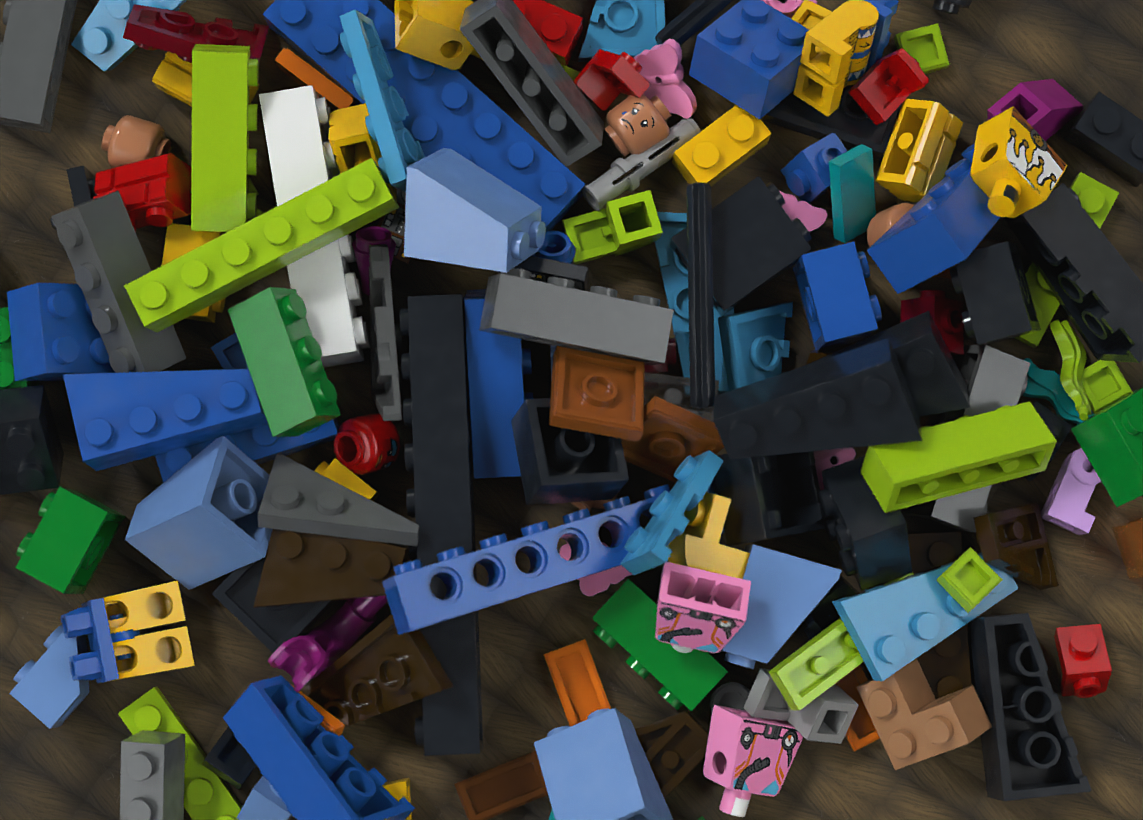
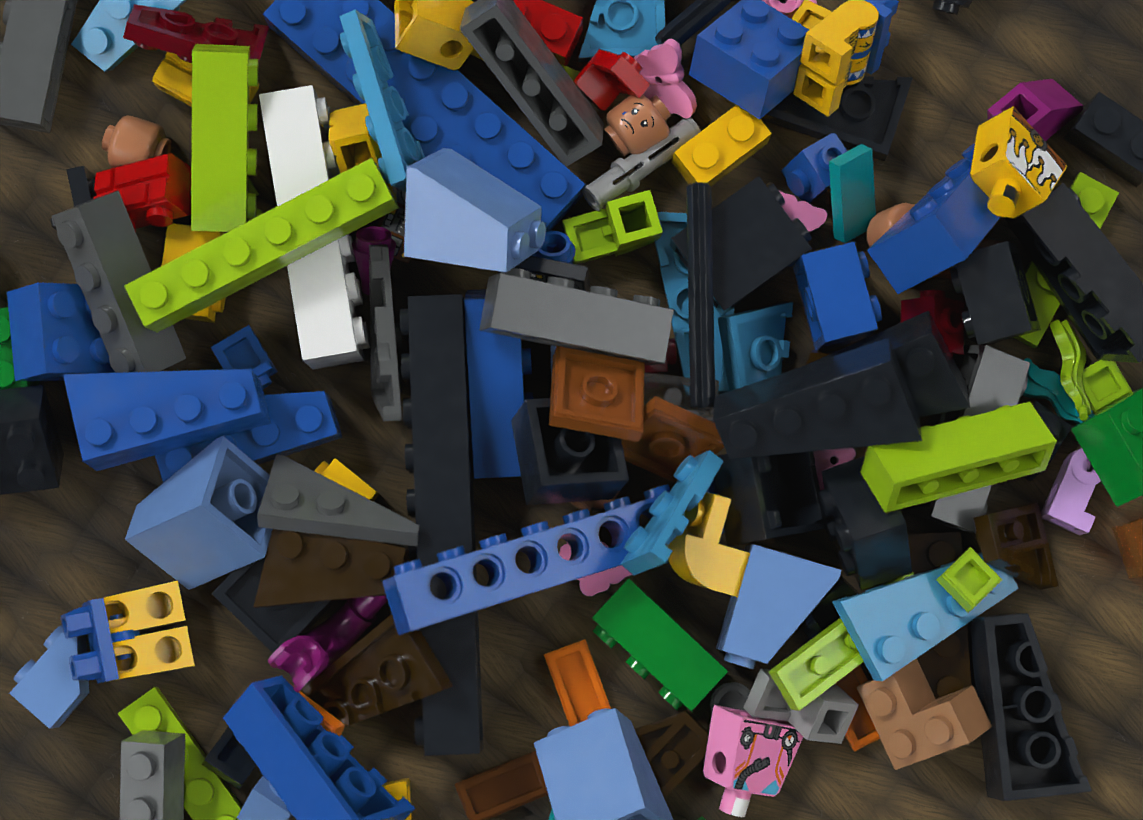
(68, 540): green brick -> none
(284, 362): green brick -> none
(307, 75): orange tile -> none
(367, 444): red head -> none
(699, 608): bright pink torso -> none
(888, 85): red bracket -> none
(918, 149): yellow brick -> none
(925, 46): lime tile -> none
(1083, 660): red bracket -> none

